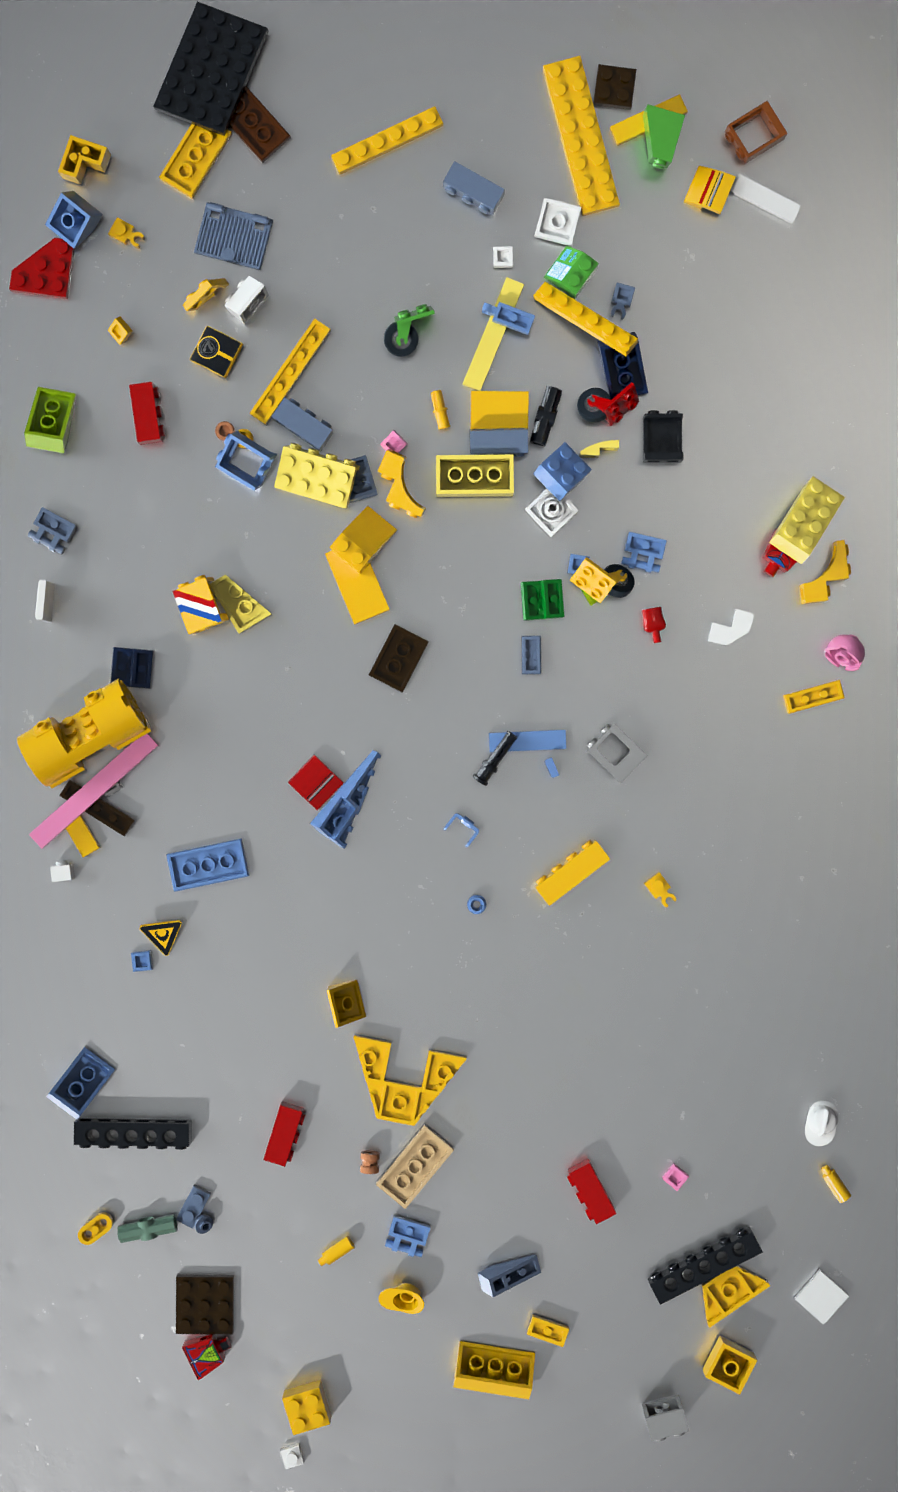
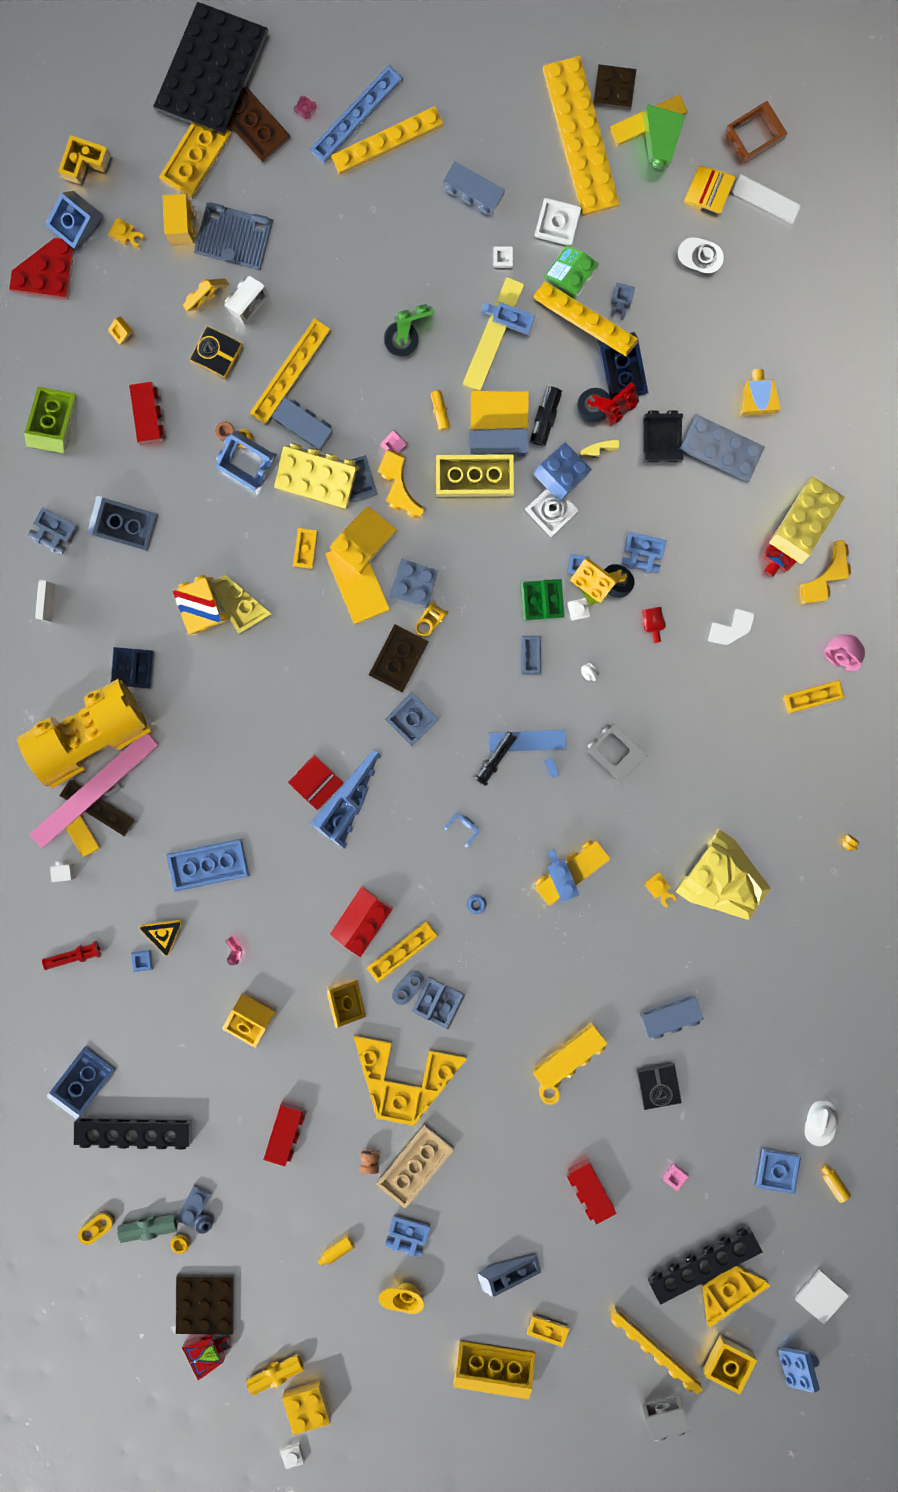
(82, 953): none -> red pin
(121, 523): none -> sand blue slope
(178, 219): none -> yellow brick
(180, 1244): none -> yellow plate
(235, 952): none -> clear pink arm
(248, 1020): none -> yellow slope
(275, 1374): none -> yellow piece
(304, 101): none -> clear pink plate
(305, 548): none -> yellow plate
(356, 114): none -> medium blue tile
(361, 921): none -> red slope
(402, 951): none -> yellow tile
(408, 988): none -> sand blue plate
(411, 719): none -> sand blue plate
(414, 583): none -> sand blue brick
(431, 618): none -> yellow piece
(438, 1003): none -> sand blue slope
(561, 877): none -> medium blue plate
(567, 1059): none -> yellow hinge
(578, 609): none -> white plate
(589, 672): none -> white plate
(659, 1086): none -> black slope
(661, 1356): none -> yellow plate
(672, 1017): none -> sand blue brick
(700, 254): none -> white piece
(722, 448): none -> sand blue plate
(725, 879): none -> light yellow wedge
(759, 395): none -> yellow torso
(778, 1171): none -> medium blue plate
(799, 1369): none -> medium blue plate
(850, 842): none -> yellow plate

